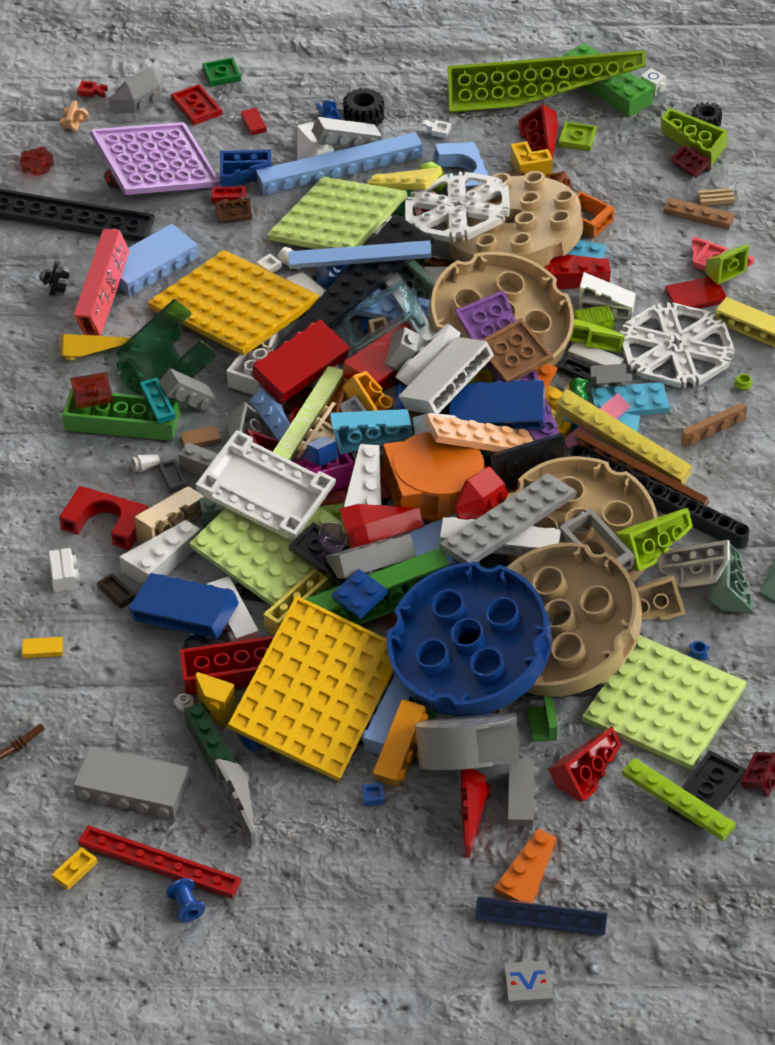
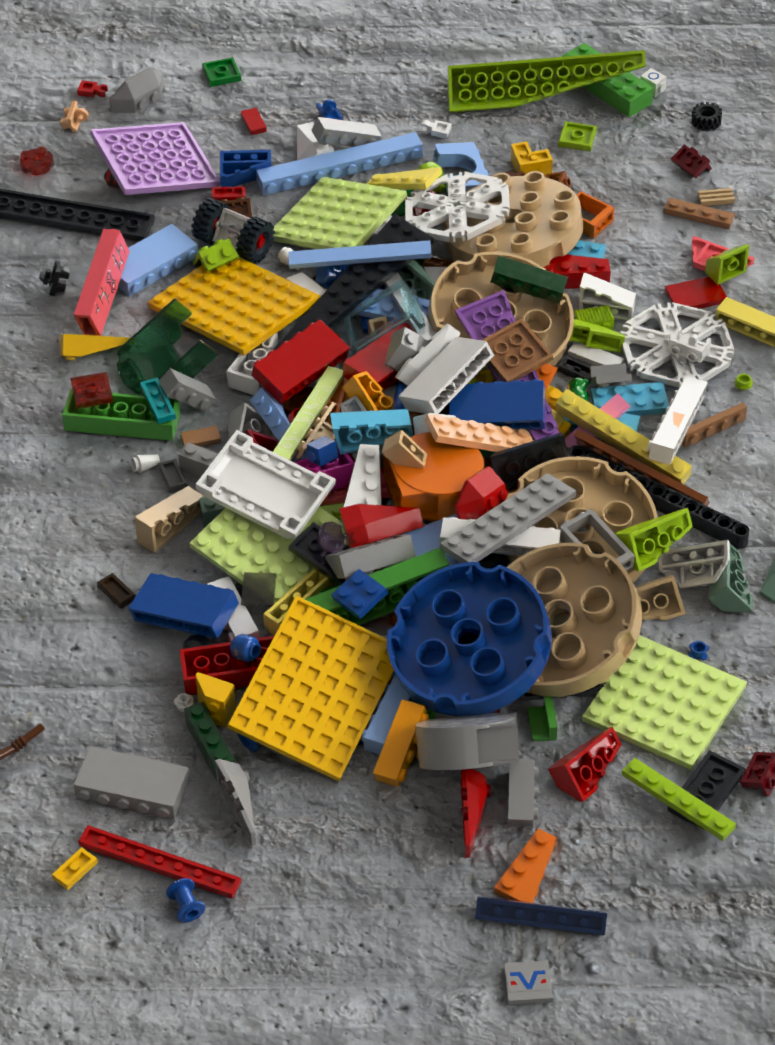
(42, 647): yellow tile -> none
(62, 570): white brick -> none
(90, 502): red arch -> none
(160, 553): white wedge -> none
(196, 104): red tile -> none
(216, 255): none -> lime bracket
(245, 648): none -> blue head
(248, 235): none -> black plate
(258, 589): none -> clear smoke piece
(269, 263): white plate -> none
(364, 106): black tyre -> none
(373, 794): blue plate -> none
(404, 451): none -> tan slope
(529, 279): none -> dark green brick
(540, 129): red wedge -> none
(676, 420): none -> white brick
(690, 348): none -> white window
(694, 133): lime wedge -> none

